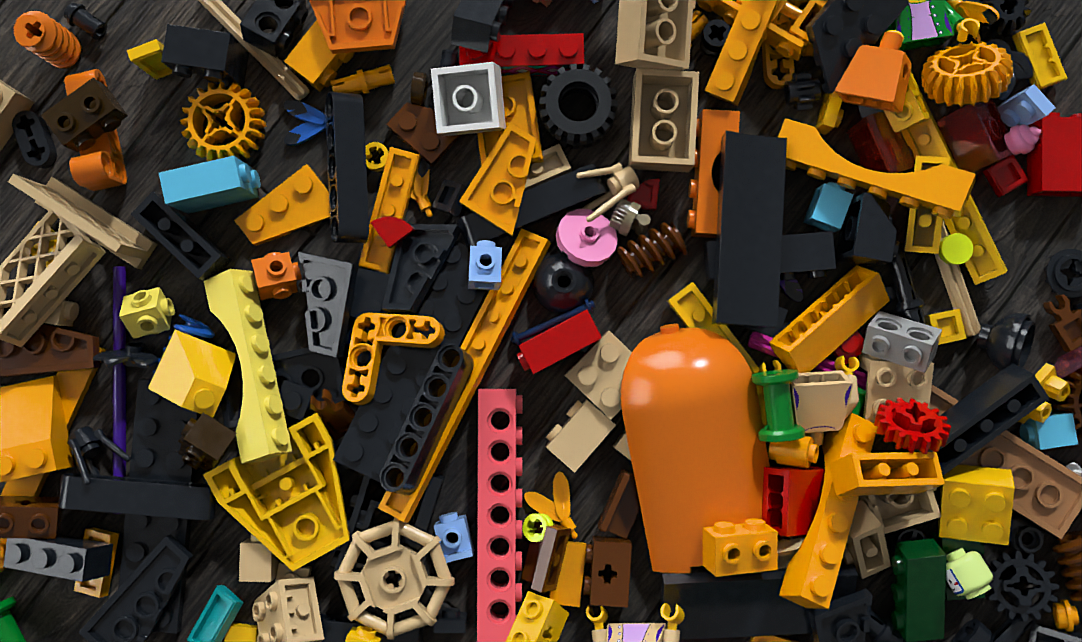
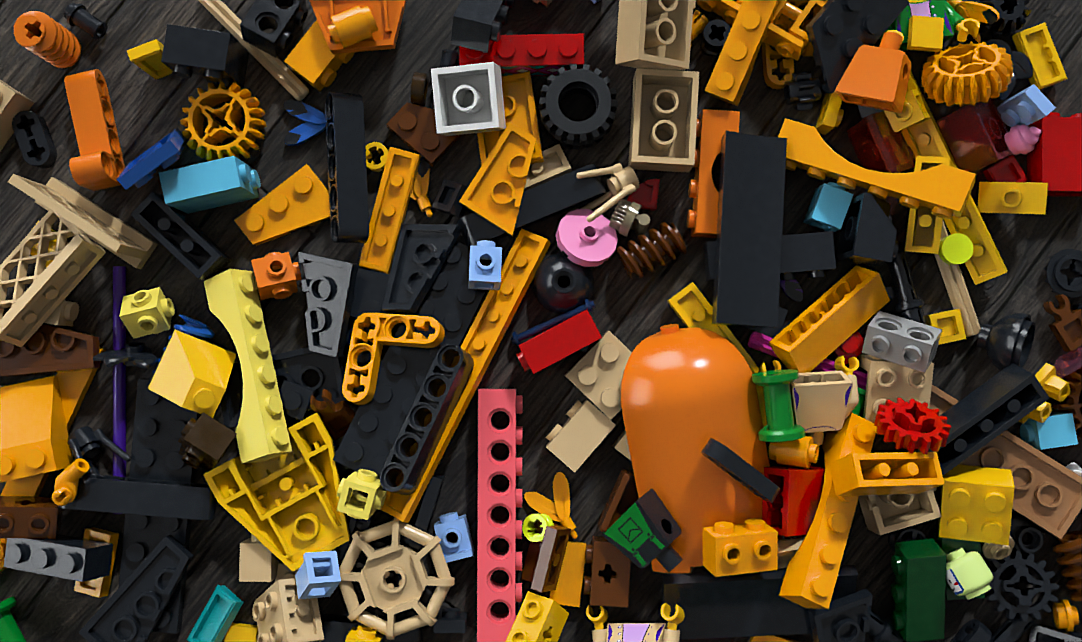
(67, 482): none -> light orange arm
(85, 116): dark brown brick -> none
(144, 166): none -> blue plate
(318, 575): none -> light blue brick
(352, 26): none -> light orange brick
(354, 501): none -> light yellow brick
(364, 80): light orange pin -> none
(392, 229): red tile -> none
(646, 533): none -> black torso
(741, 470): none -> black beam
(866, 543): tan brick -> none
(925, 33): none -> yellow tile
(998, 551): none -> tan plate
(1012, 197): none -> yellow plate

